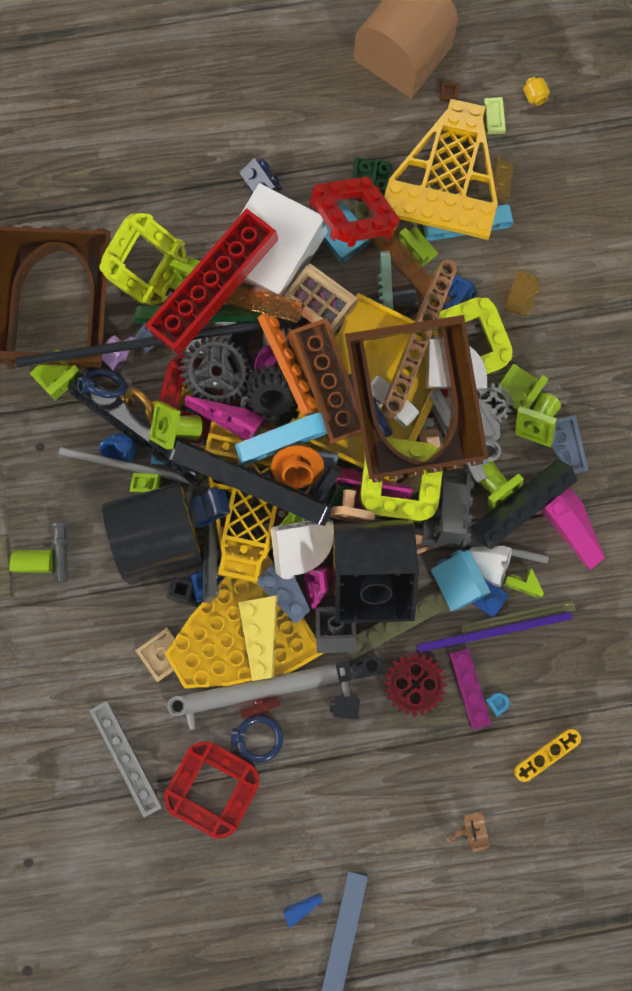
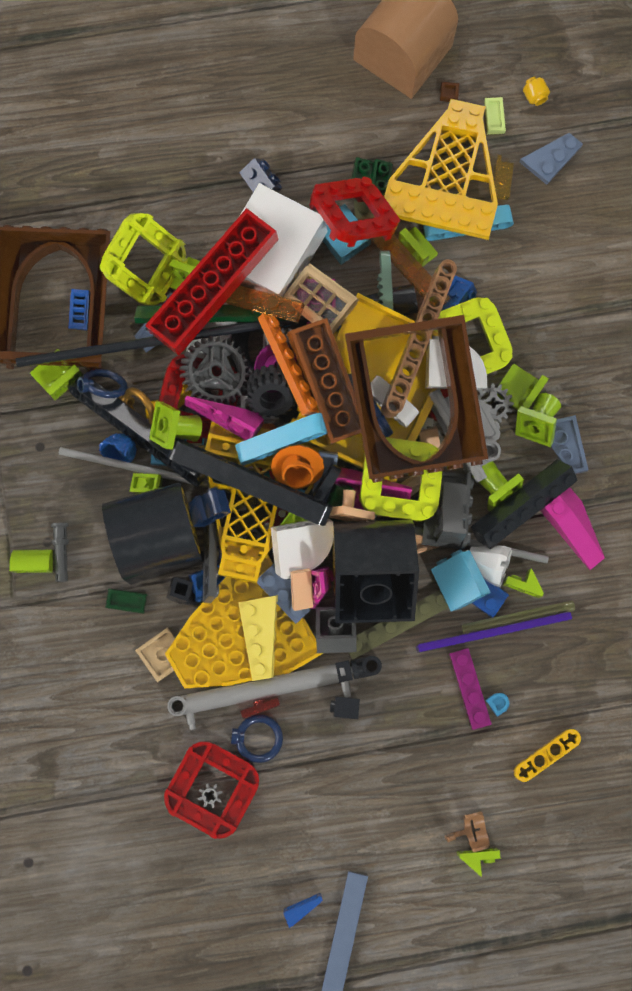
(75, 293): none -> blue slope
(116, 359): lavender beam -> none
(125, 759): light grey plate -> none
(126, 601): none -> dark green tile
(204, 796): none -> light grey gear
(301, 589): none -> light nougat tile
(427, 697): dark red gear -> none
(473, 859): none -> lime slope
(521, 293): clear yellow piece -> none
(552, 157): none -> sand blue wing

